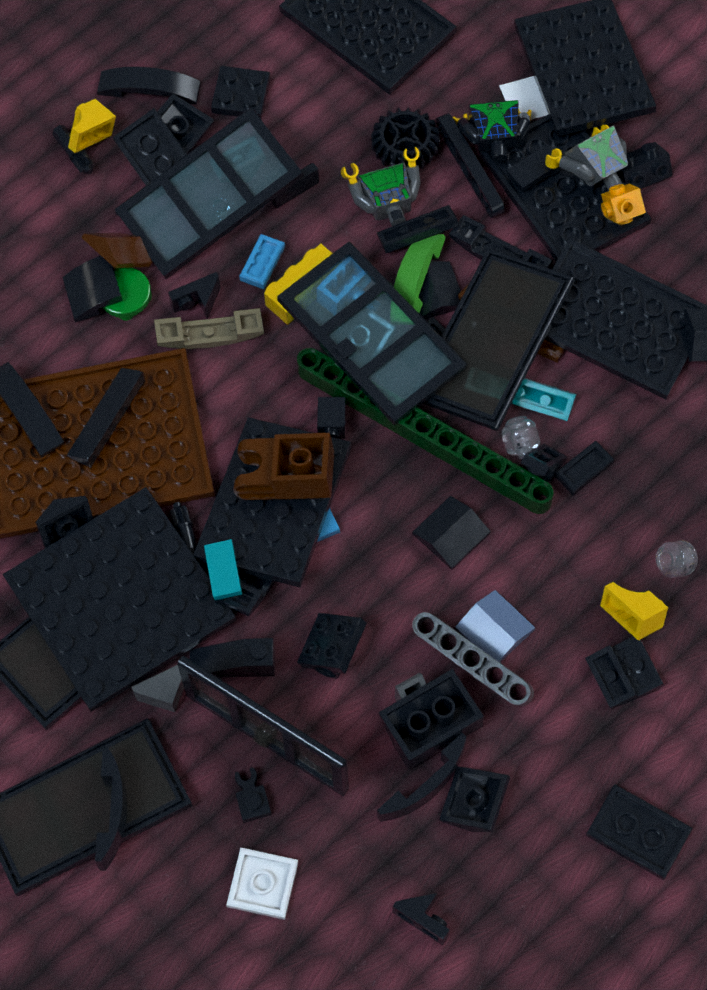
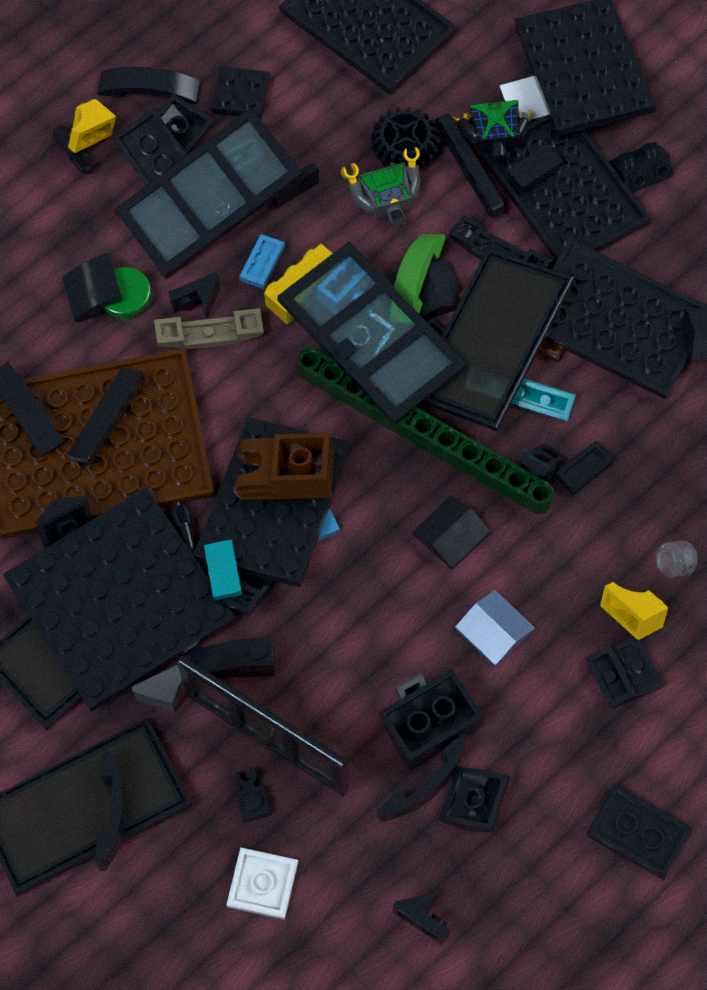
(119, 249): reddish brown slope -> none
(331, 416): black brick -> none
(331, 644): black plate -> none
(417, 229): black tile -> none
(463, 649): dark grey beam -> none
(520, 436): clear head -> none
(594, 158): torso -> none
(622, 203): light orange brick -> none

